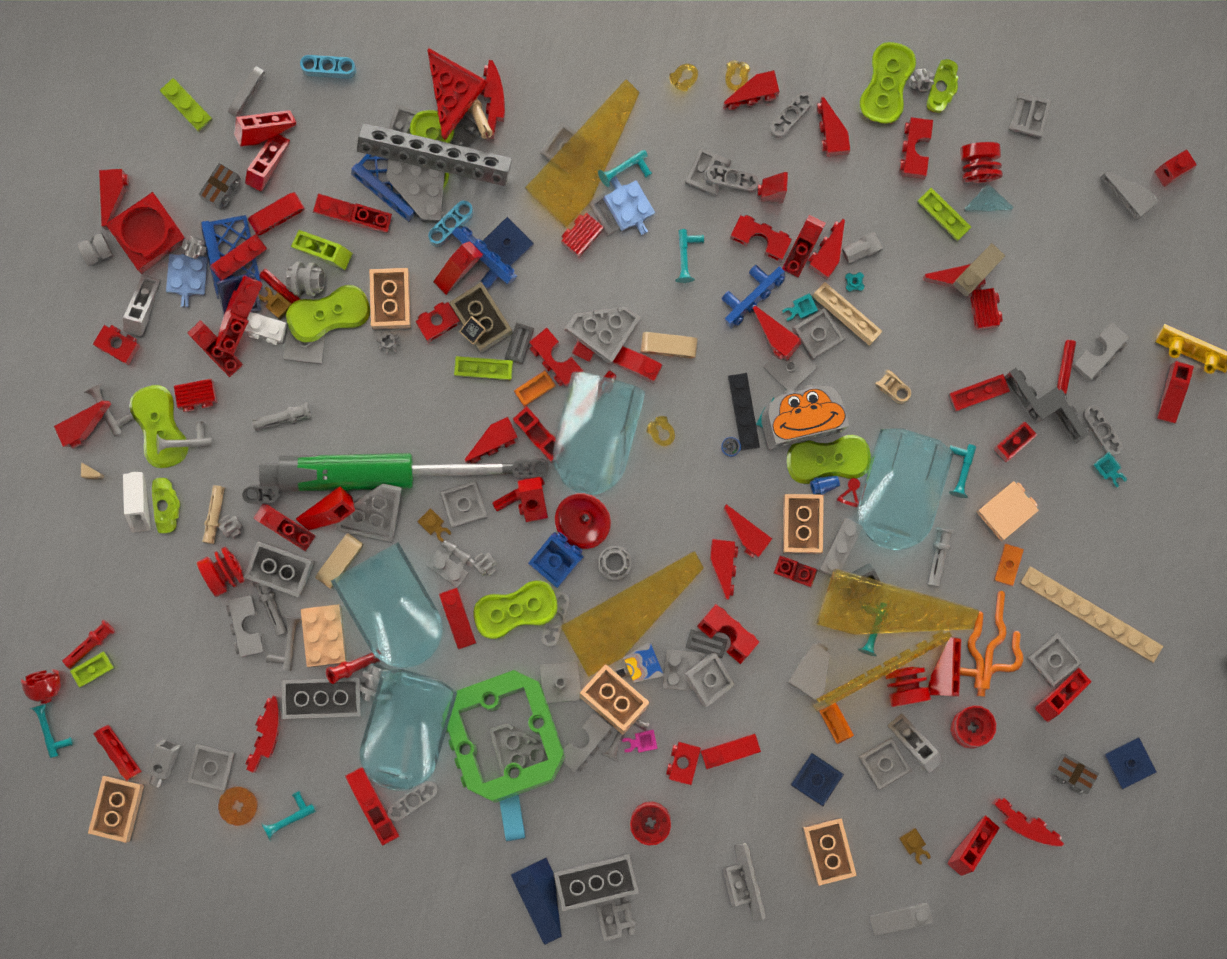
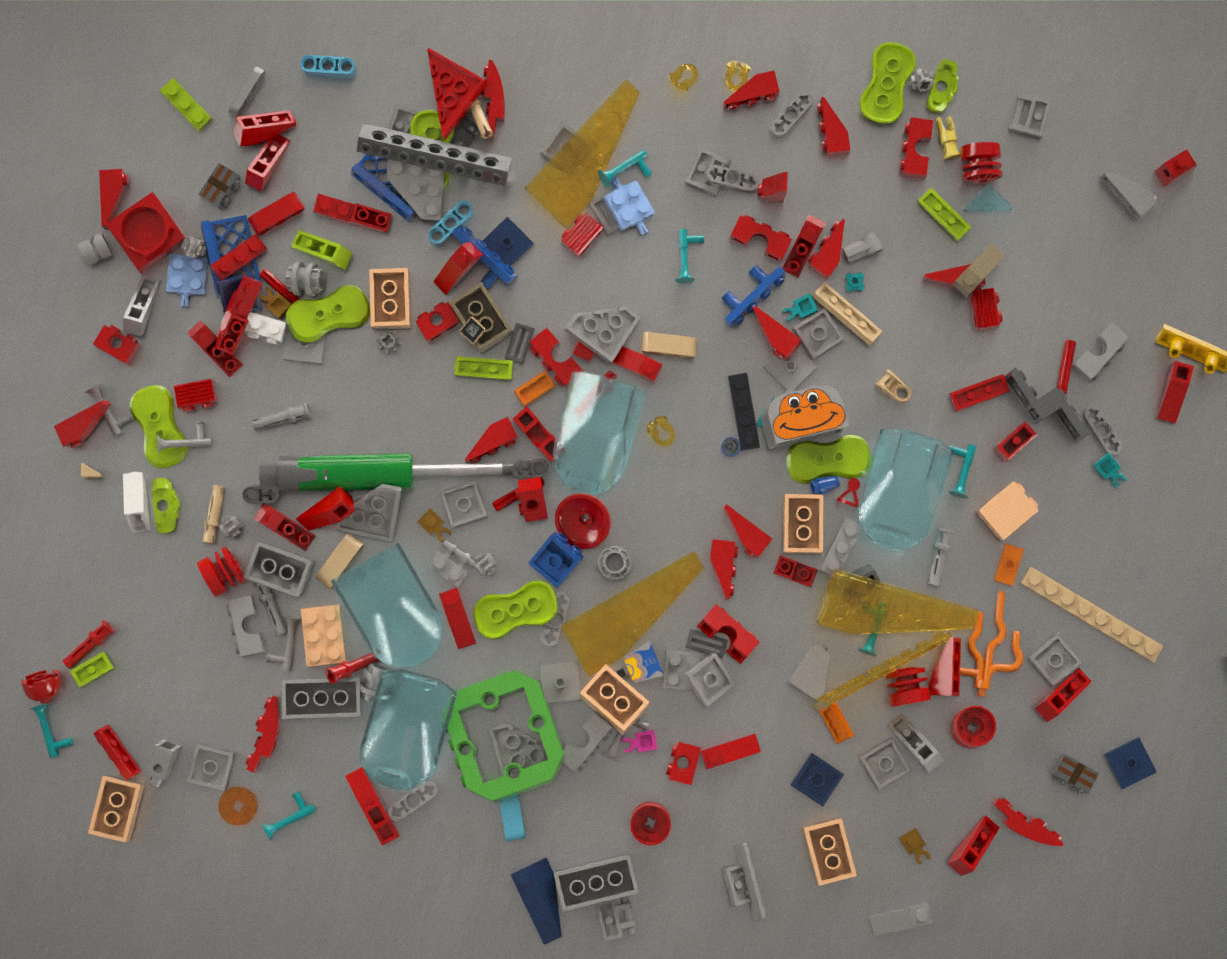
(948, 138): none -> light yellow piece

